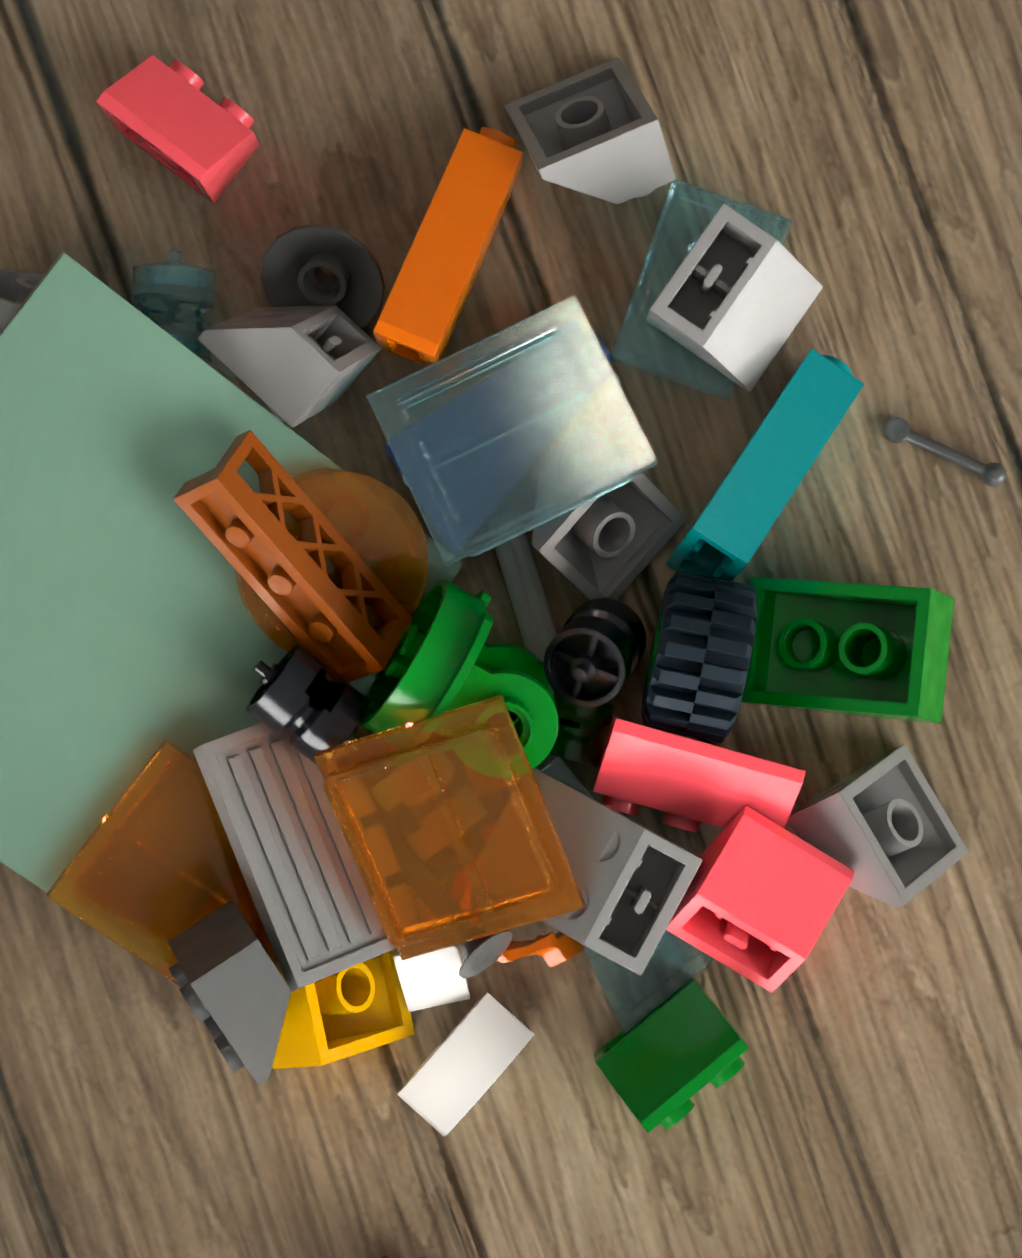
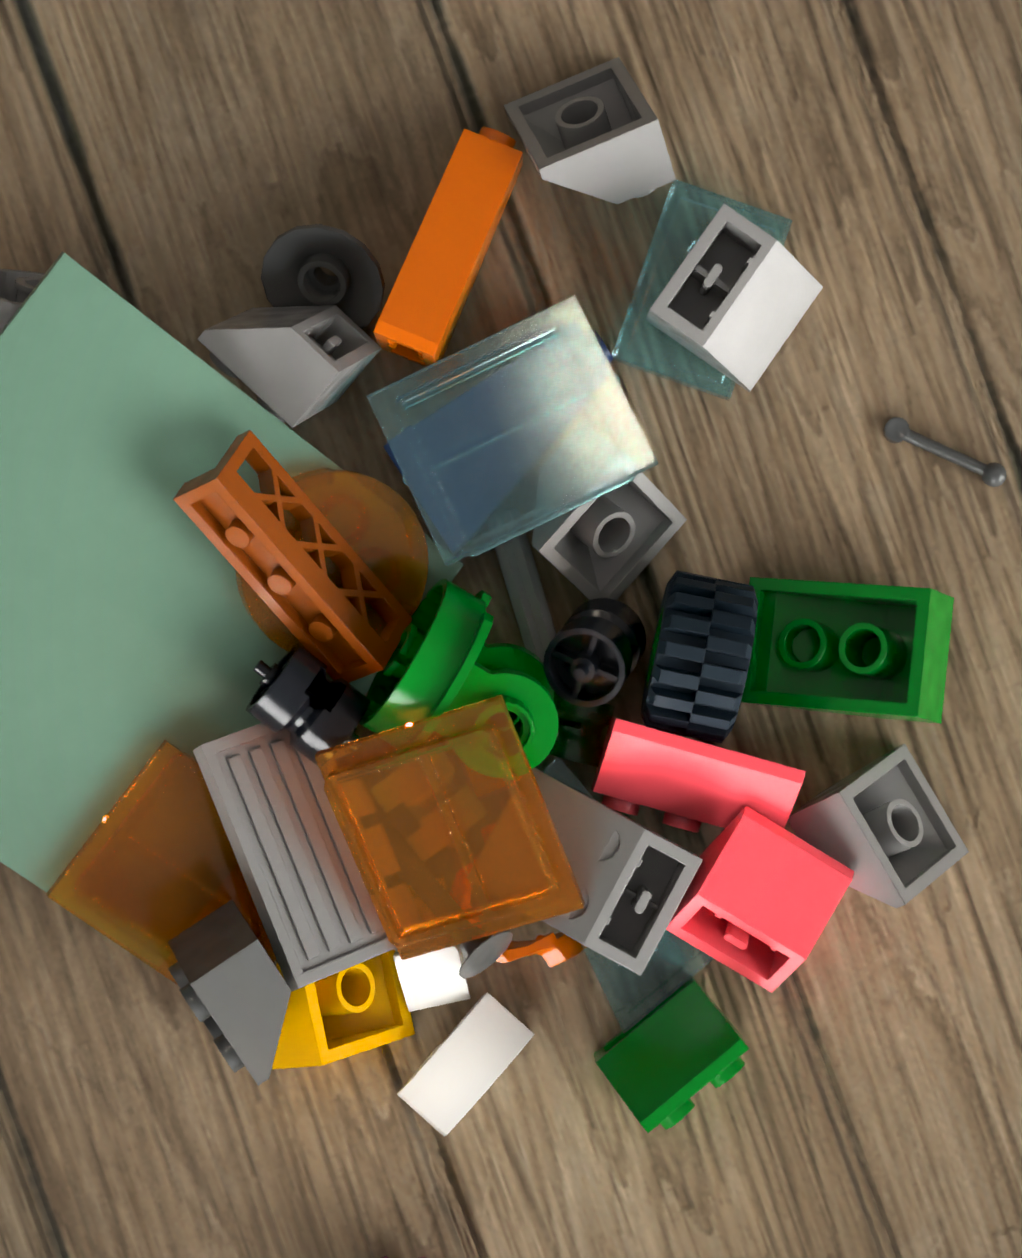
(176, 299): clear light blue wheel -> none
(181, 125): coral slope -> none
(767, 469): teal slope -> none

